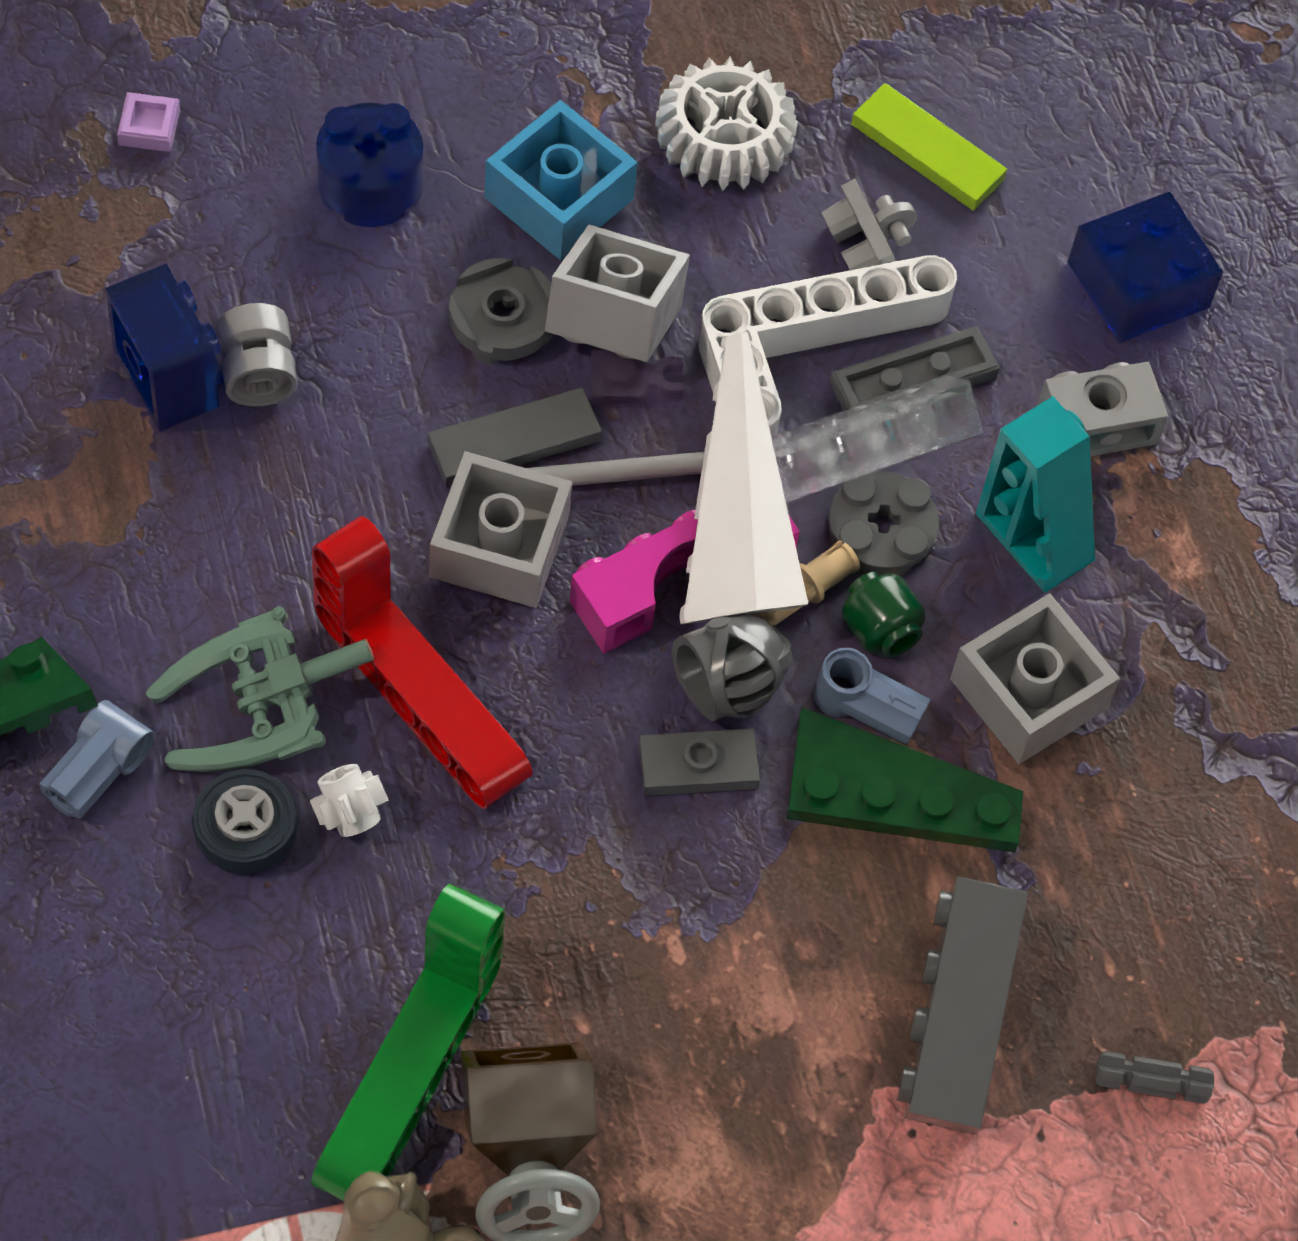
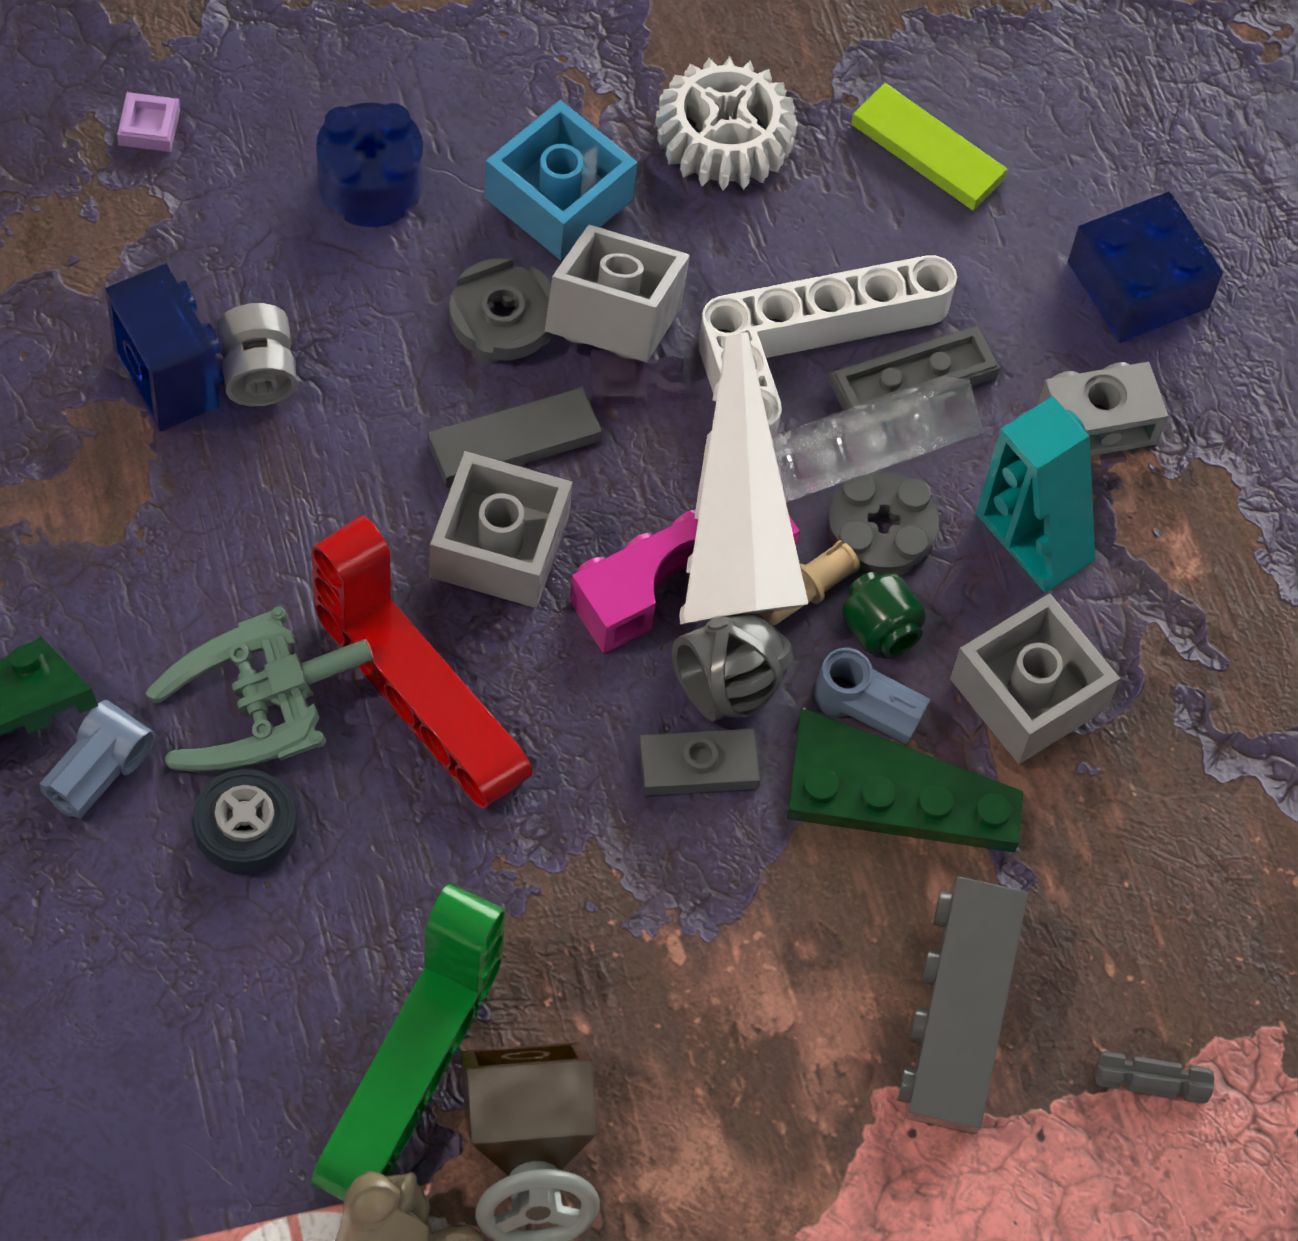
(349, 800): white gear -> none
(627, 469): light grey bar -> none
(855, 215): light grey hips -> none

